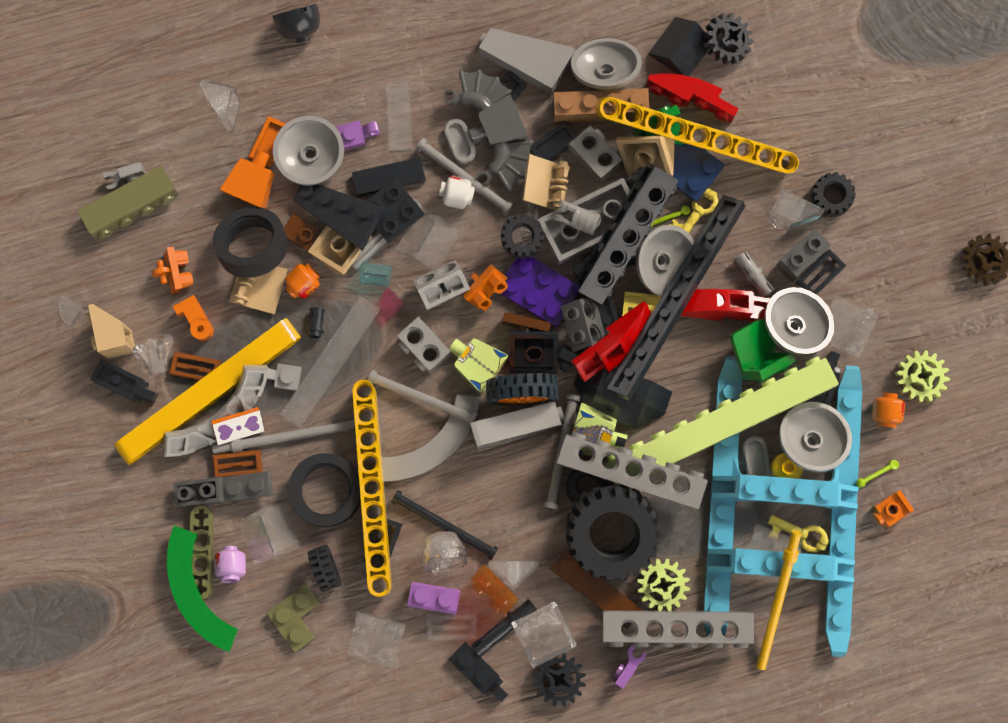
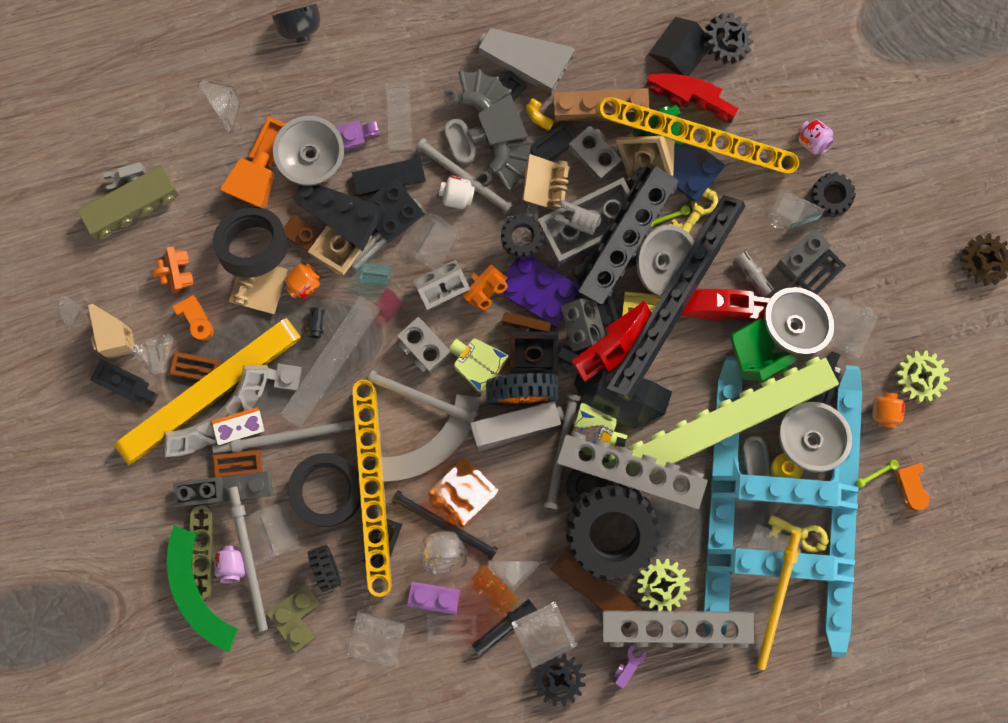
(238, 512): none -> light grey bar
(462, 493): none -> clear orange plate
(478, 672): black hinge -> none
(535, 115): none -> yellow arm
(606, 64): light grey dish -> none
(815, 136): none -> lavender head
(900, 503): orange brick -> none
(911, 487): none -> orange leg

